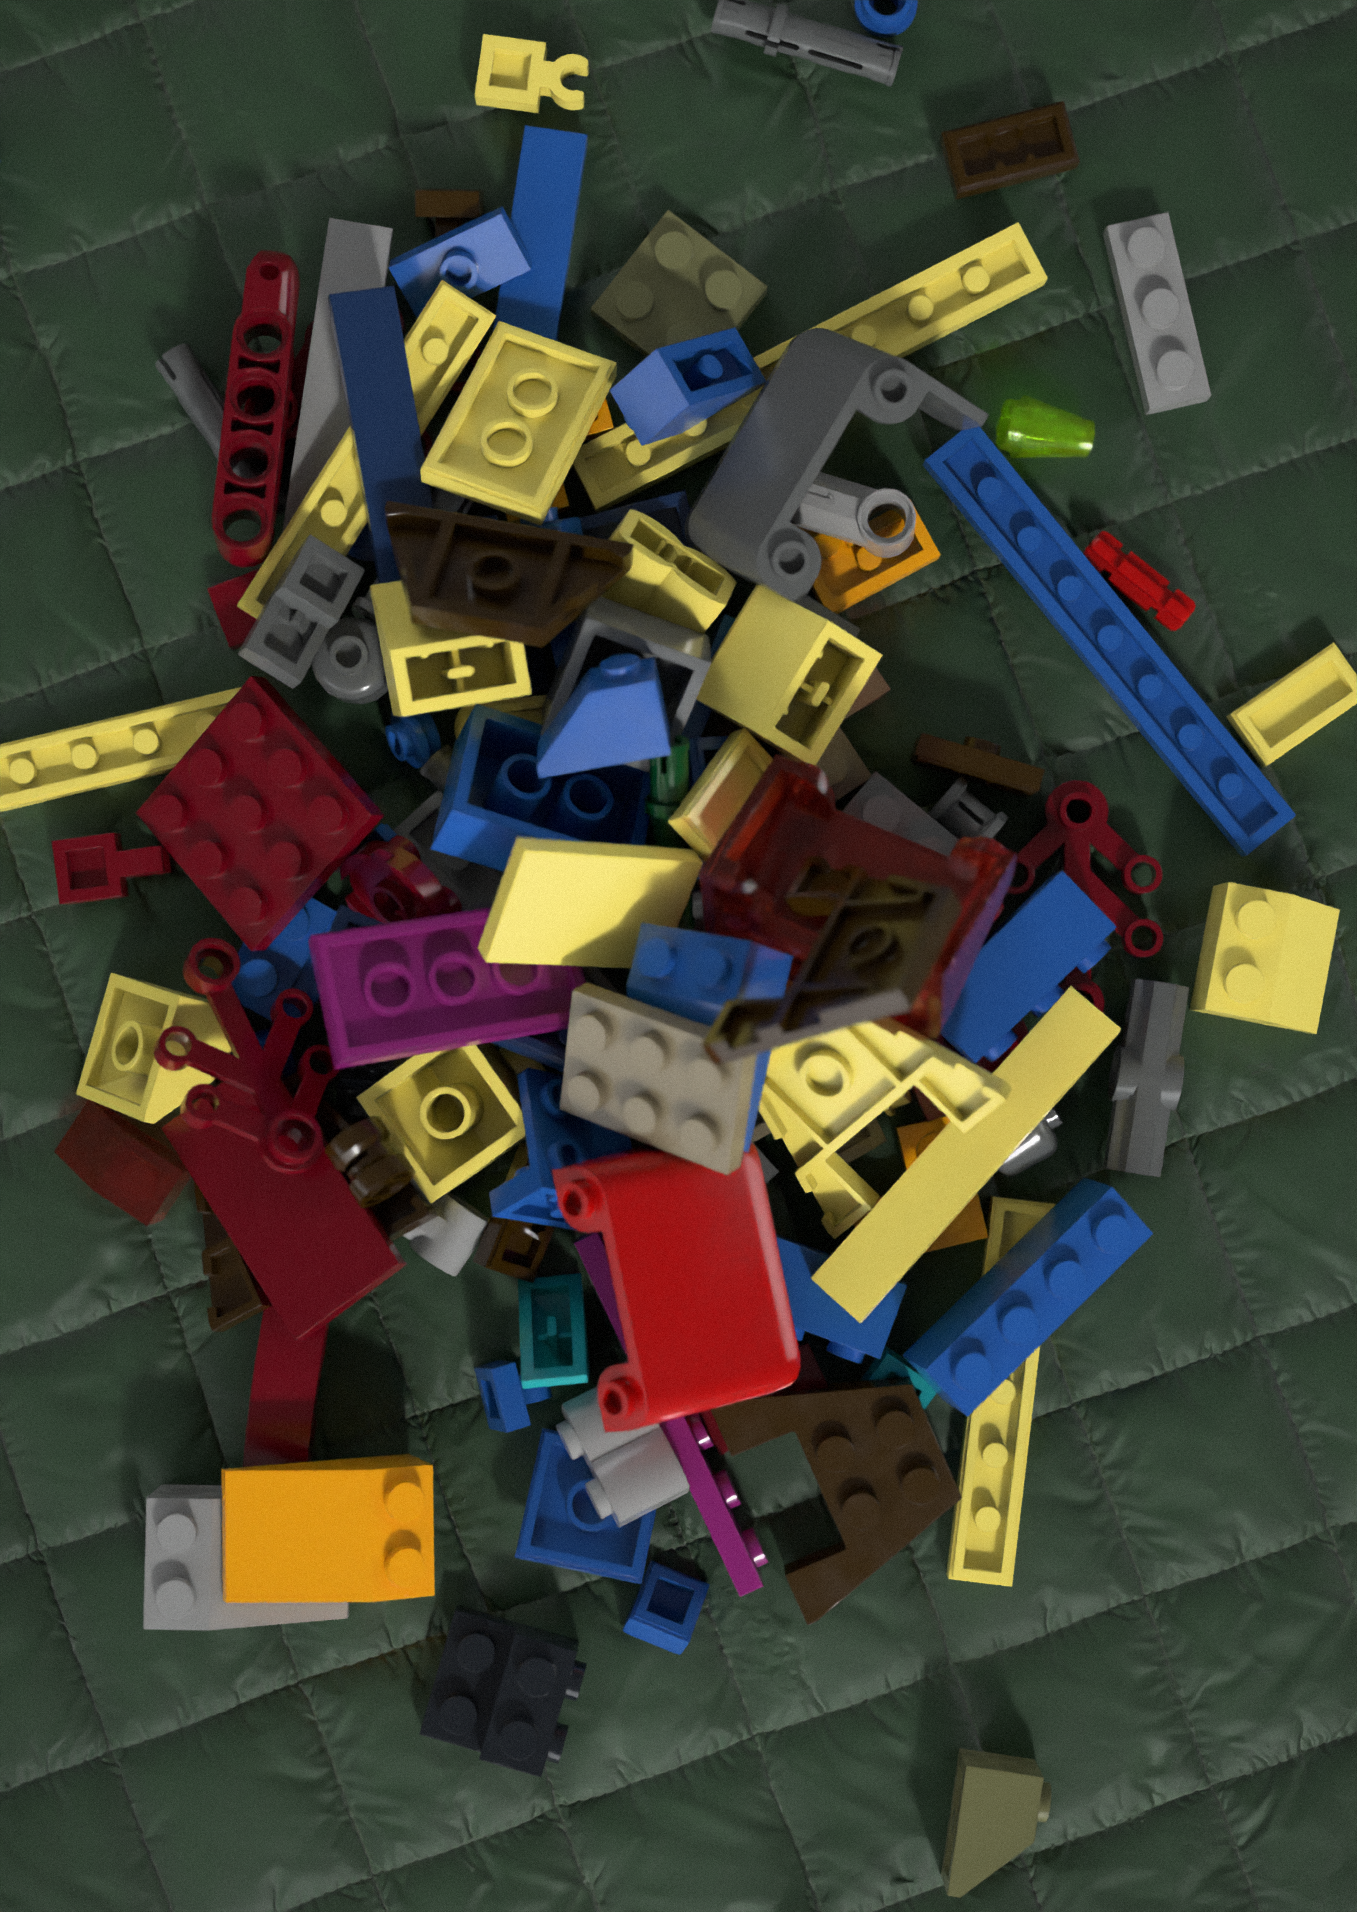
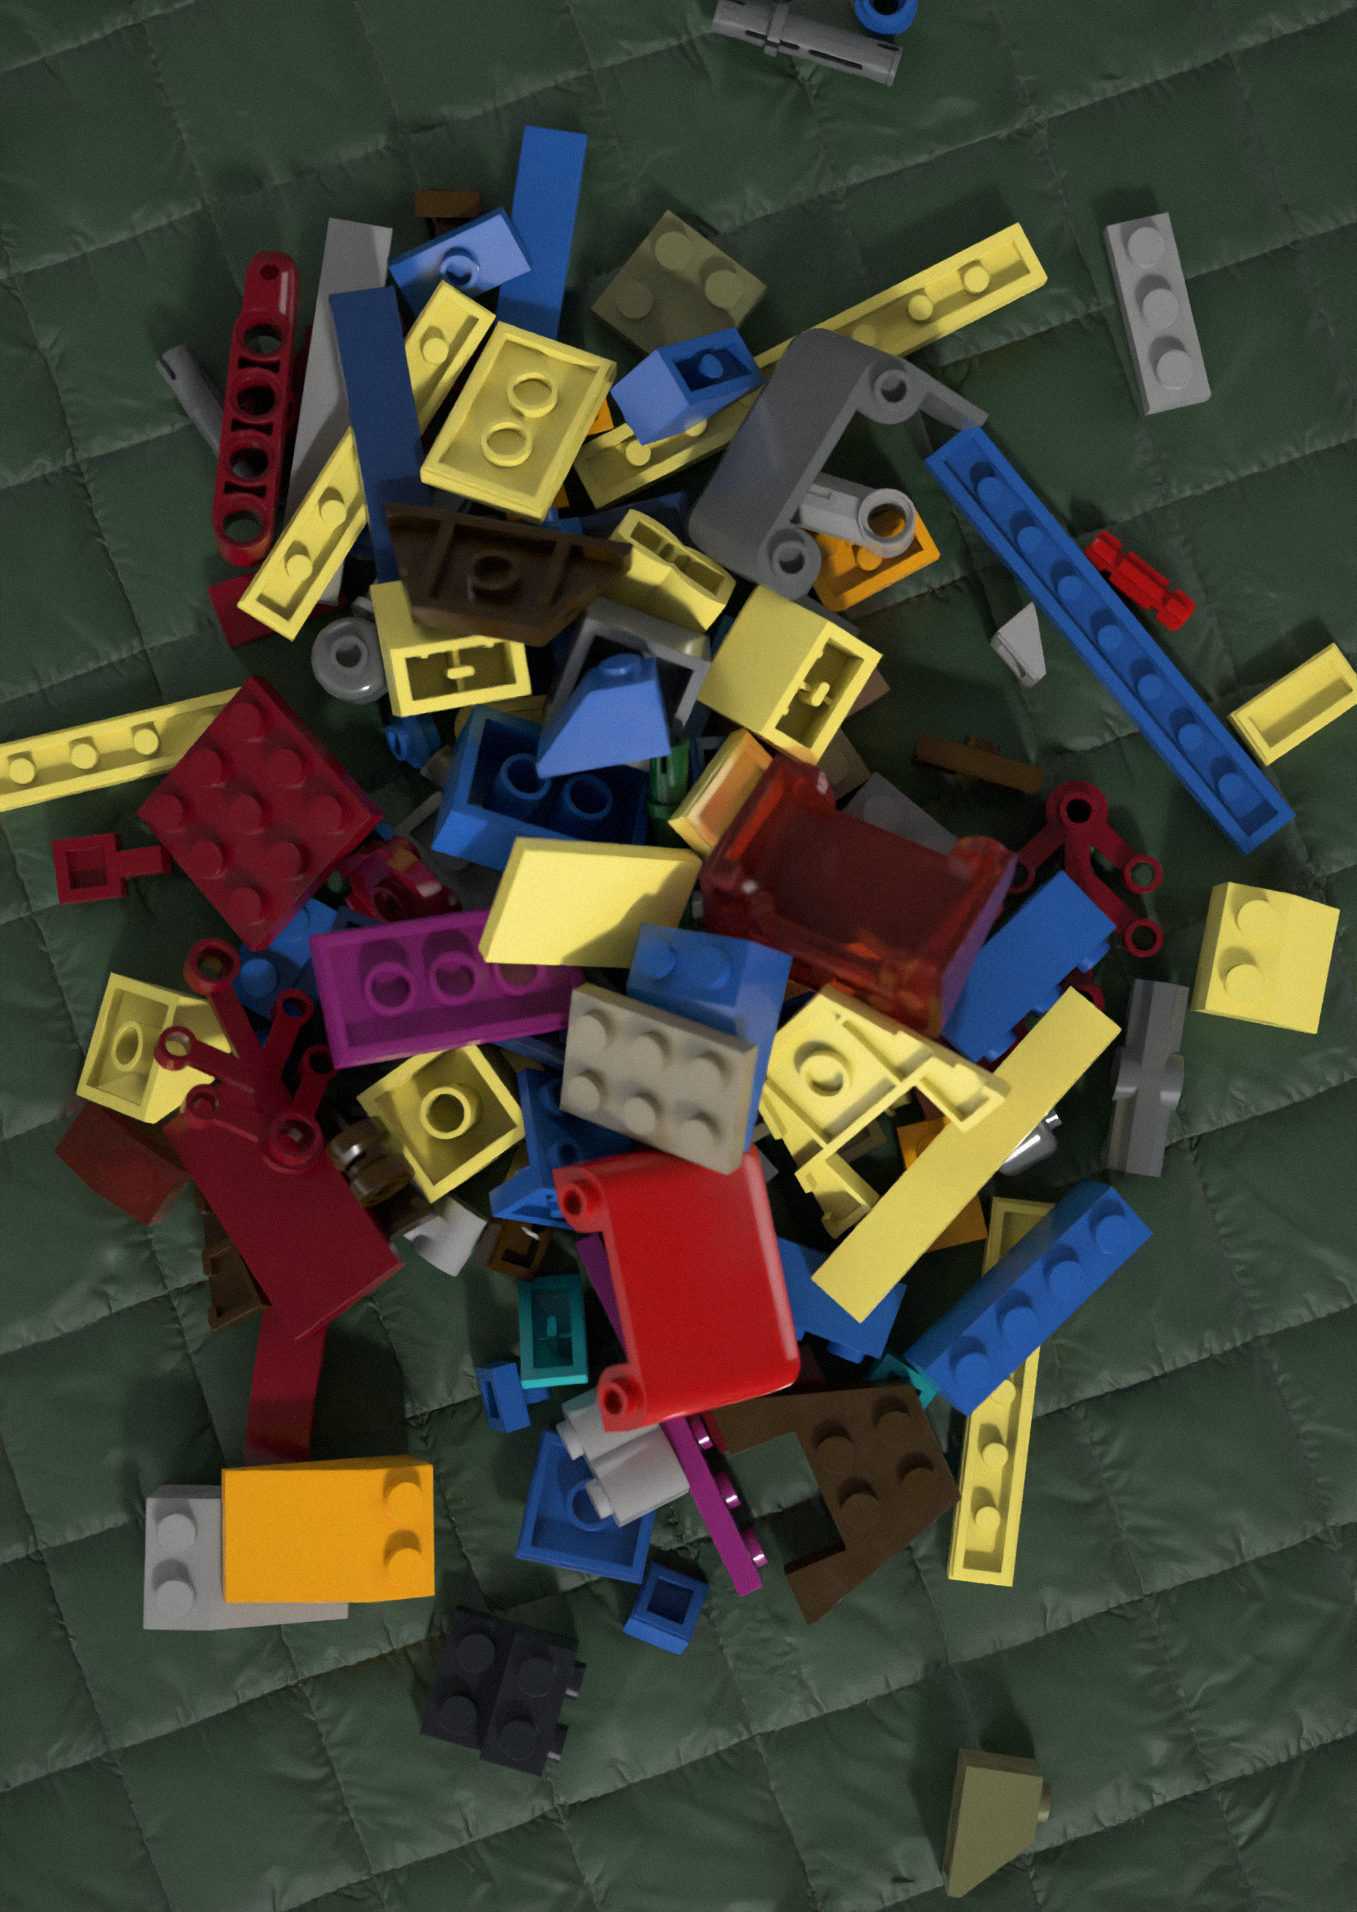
(301, 611): dark grey slope -> none
(516, 75): light yellow plate -> none
(860, 967): dark brown wing -> none
(965, 814): dark grey bush -> none
(1009, 150): dark brown plate -> none
(1021, 646): none -> light grey slope
(1042, 430): clear neon green cone -> none

